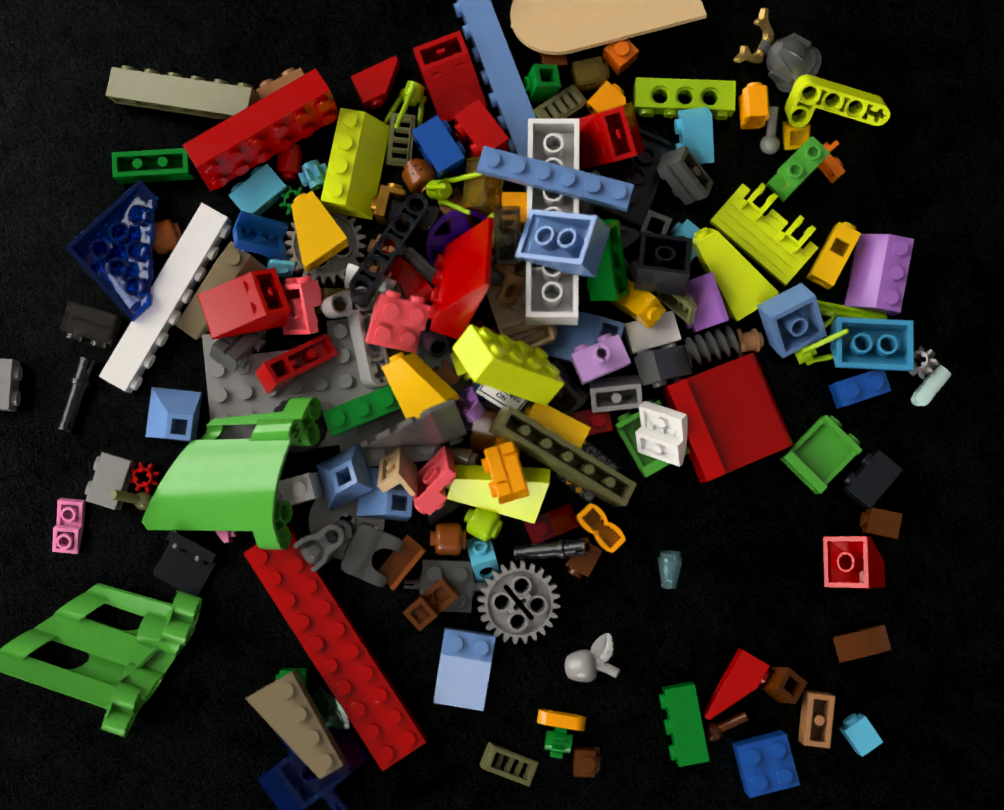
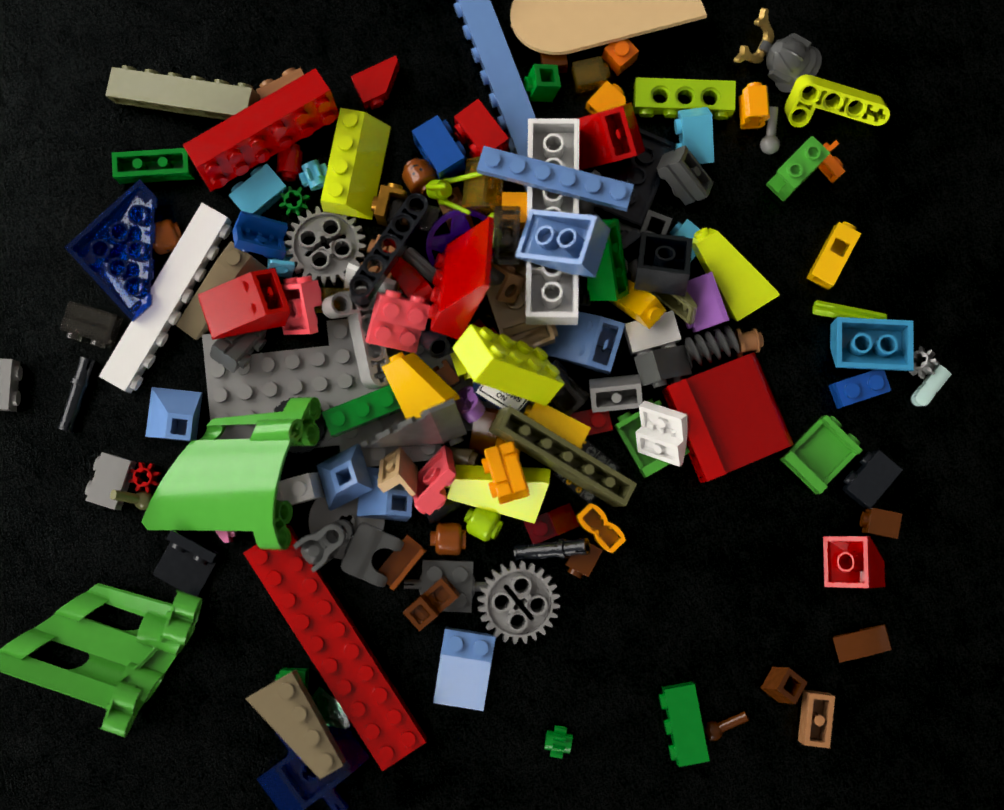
(69, 525): bright pink slope -> none
(295, 363): red slope -> none
(316, 231): yellow slope -> none
(400, 162): olive slope -> none
(410, 96): lime plant -> none
(448, 75): red slope -> none
(481, 557): medium azure bracket -> none
(489, 755): olive slope -> none
(561, 719): light orange beam -> none
(571, 98): olive slope -> none
(584, 664): light grey piece -> none
(586, 761): reddish brown brick -> none
(599, 359): lavender brick -> none
(669, 568): clear light blue cone -> none
(739, 680): red slope -> none
(763, 236): neon yellow hinge -> none
(765, 763): blue brick -> none
(792, 320): medium blue brick -> none
(794, 136): yellow slope -> none
(806, 354): lime plant -> none
(860, 734): medium azure brick -> none
(879, 273): medium lavender slope -> none

